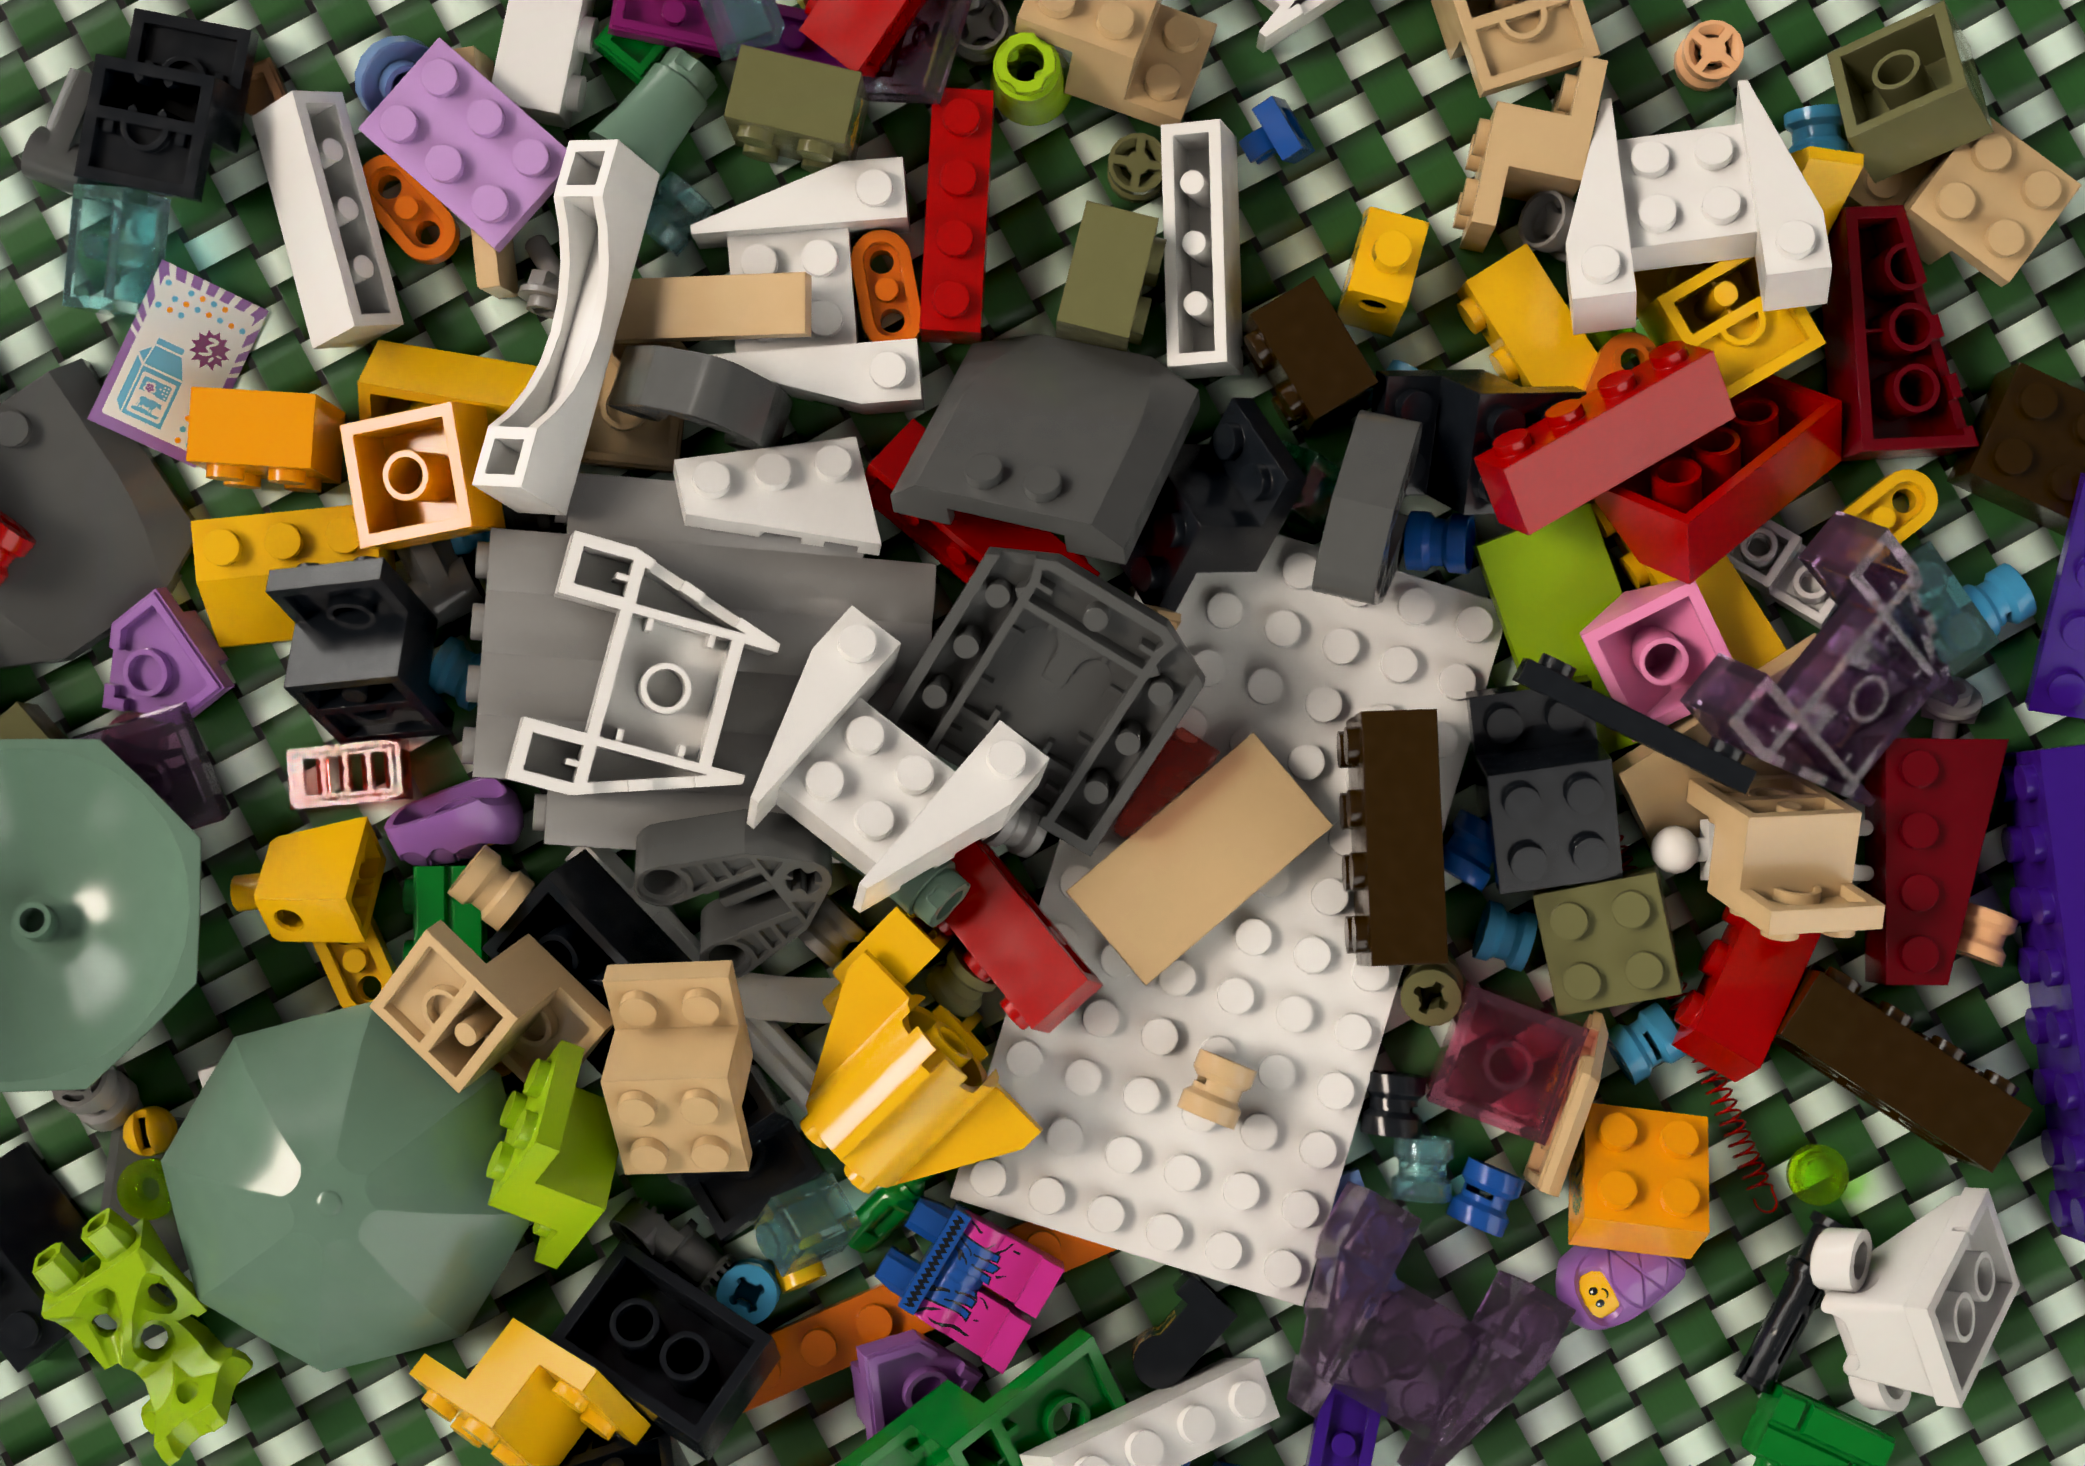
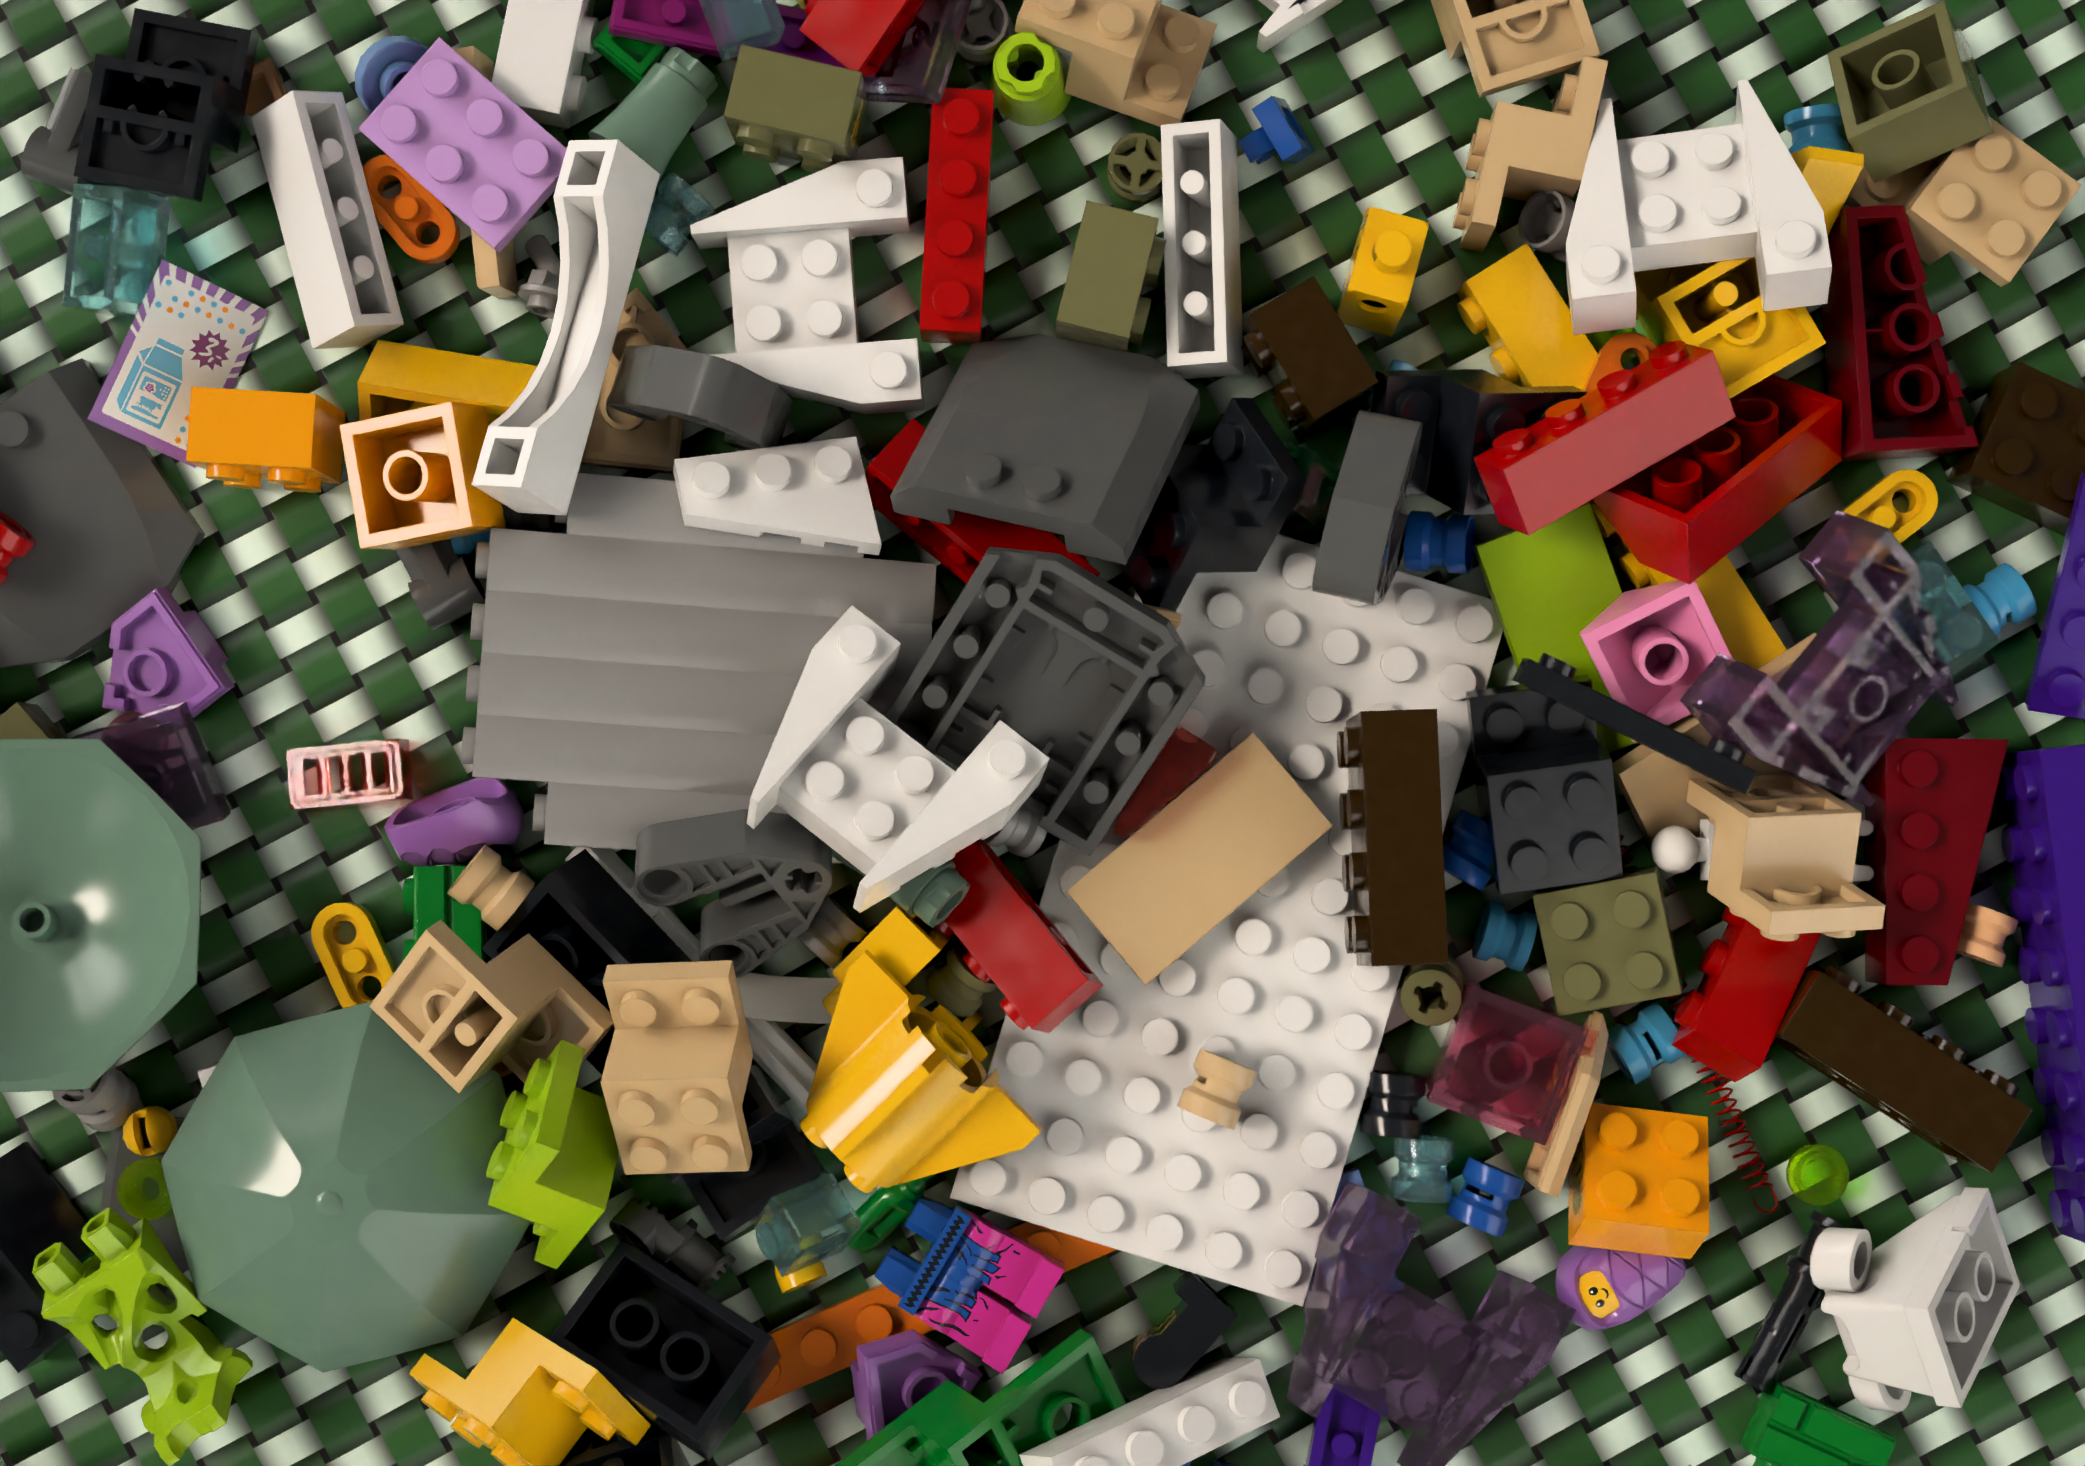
(239, 551): yellow slope -> none
(316, 883): yellow torso -> none
(360, 650): black bracket -> none
(450, 670): dark azure wheel -> none
(658, 684): white wedge -> none
(717, 308): tan tile -> none
(756, 1276): dark azure wheel -> none
(885, 292): orange plate -> none
(1717, 44): light nougat wheel -> none
(1772, 566): white slope -> none
(1947, 717): light grey plate -> none

